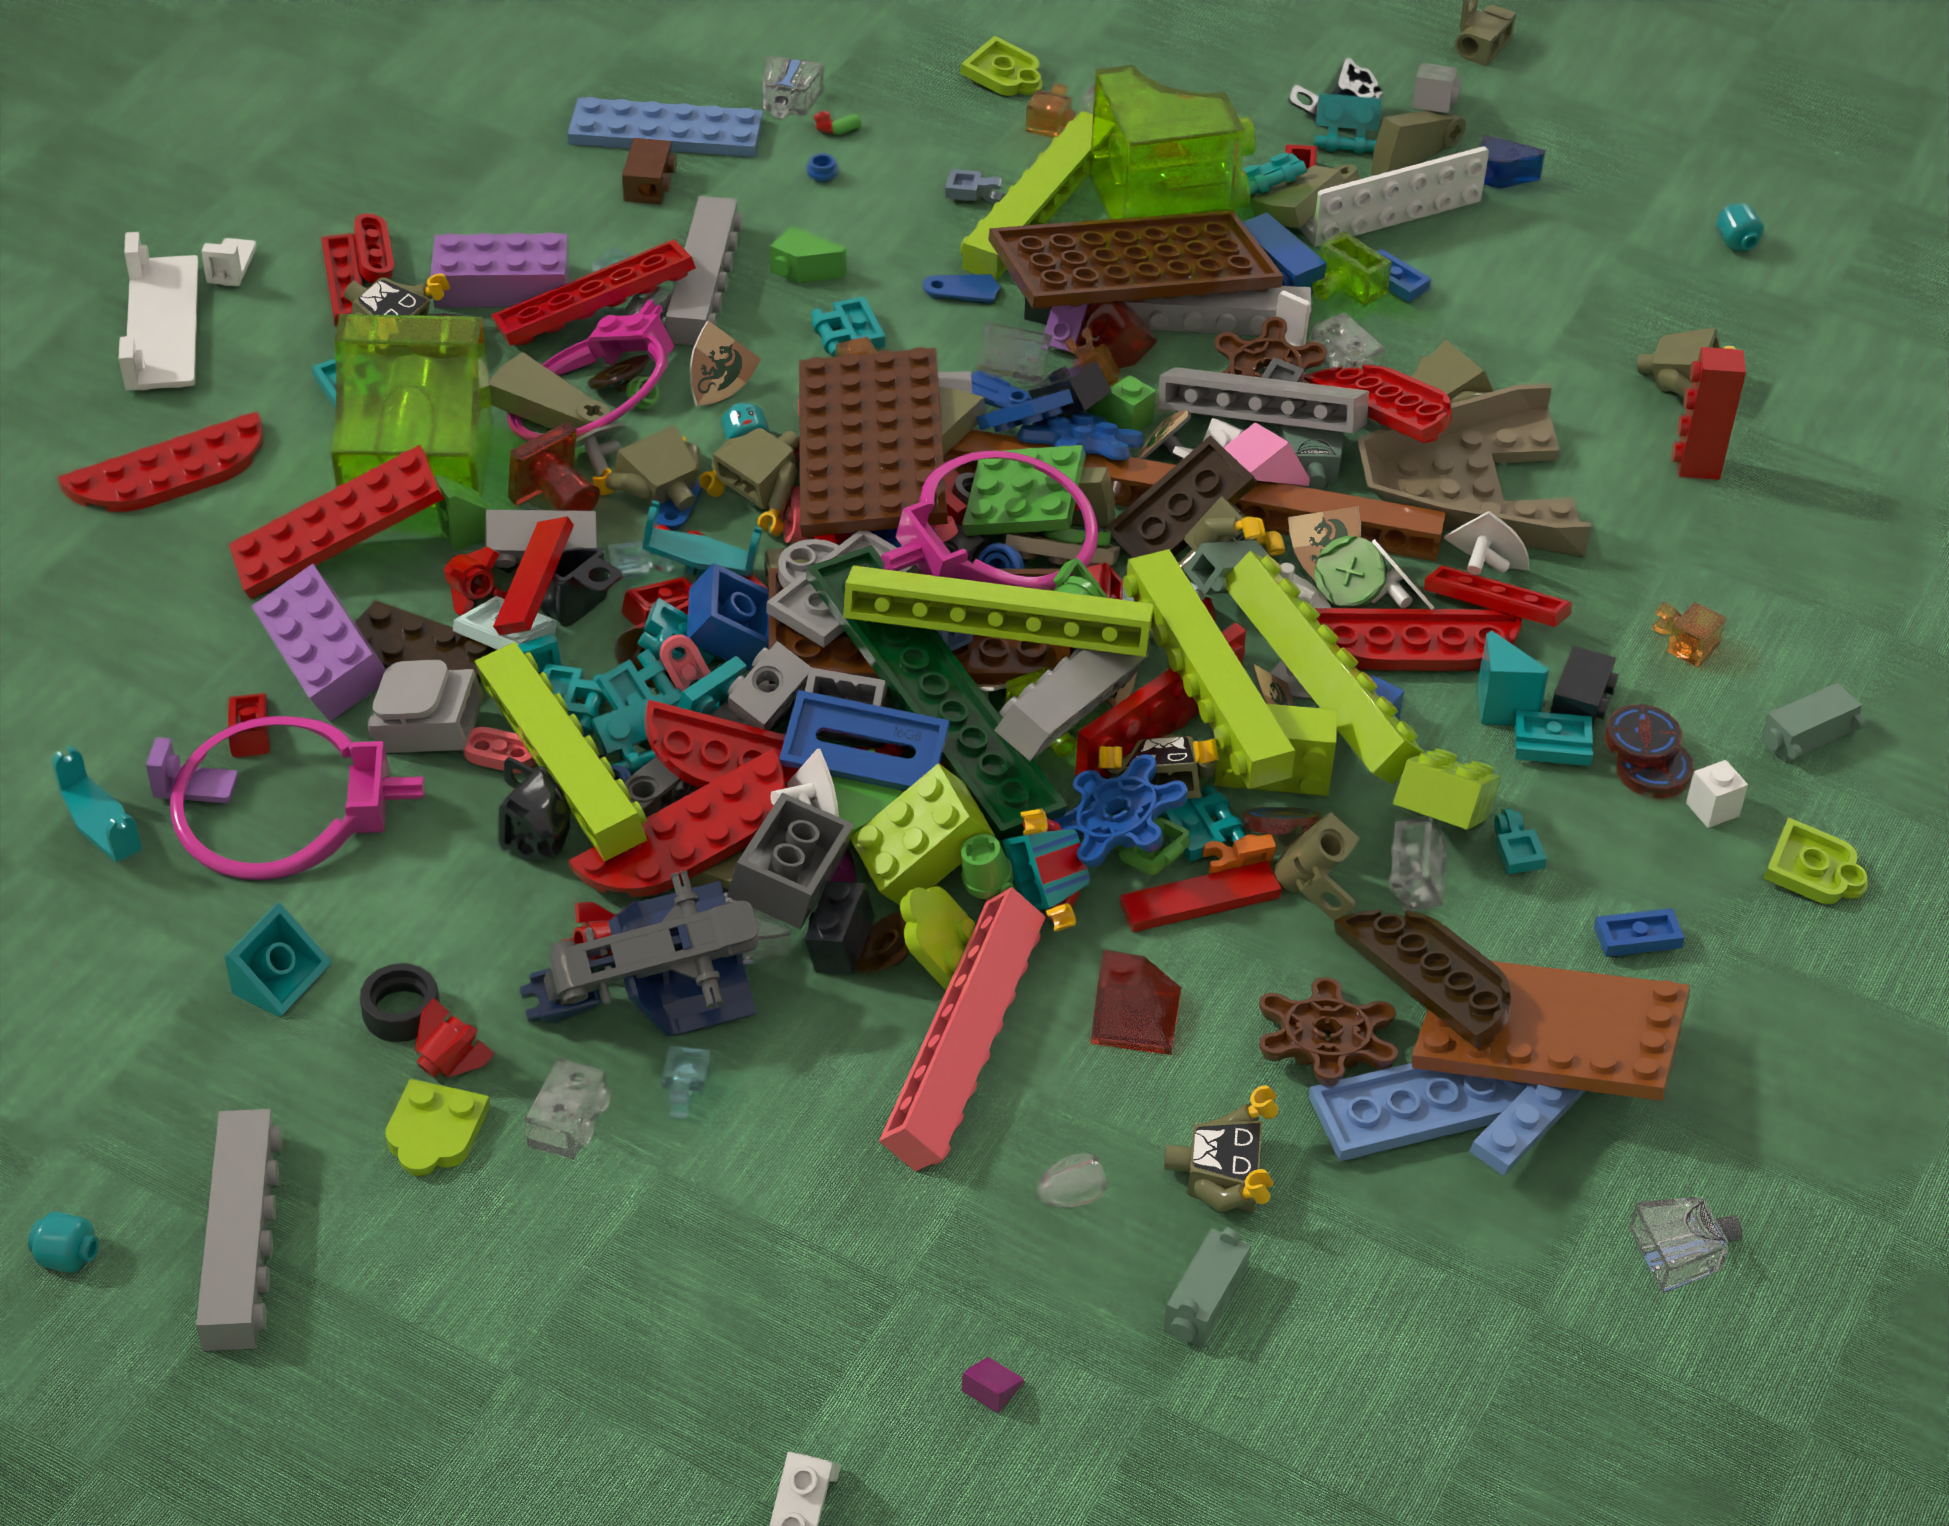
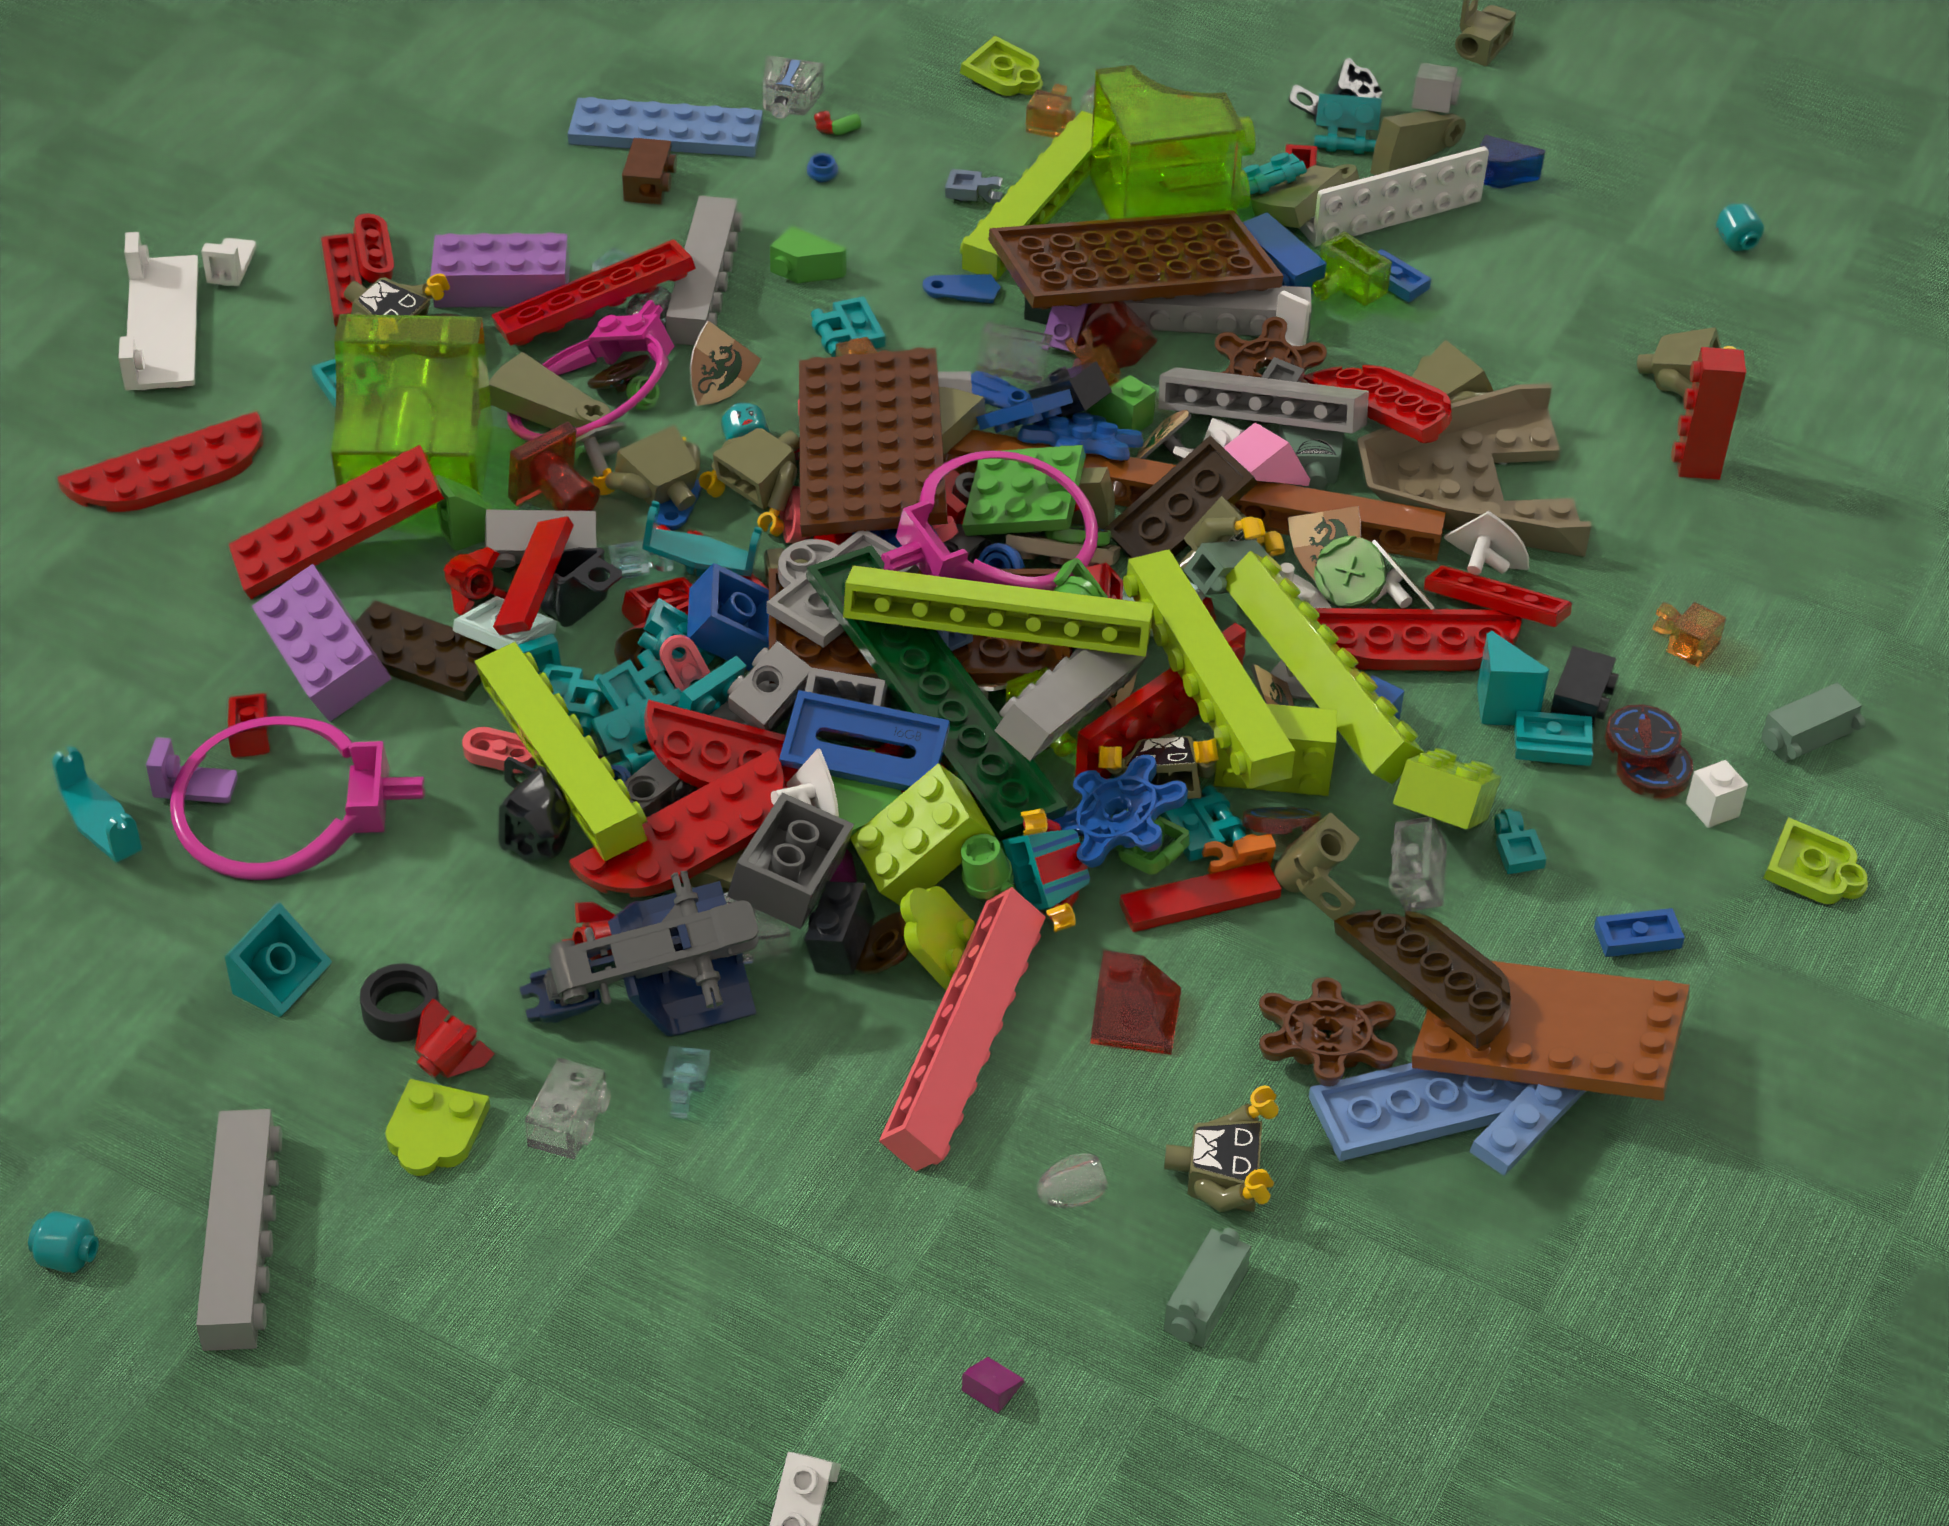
(425, 707): light grey brick -> none
(1347, 343): clear brick -> none
(1682, 1239): clear torso -> none

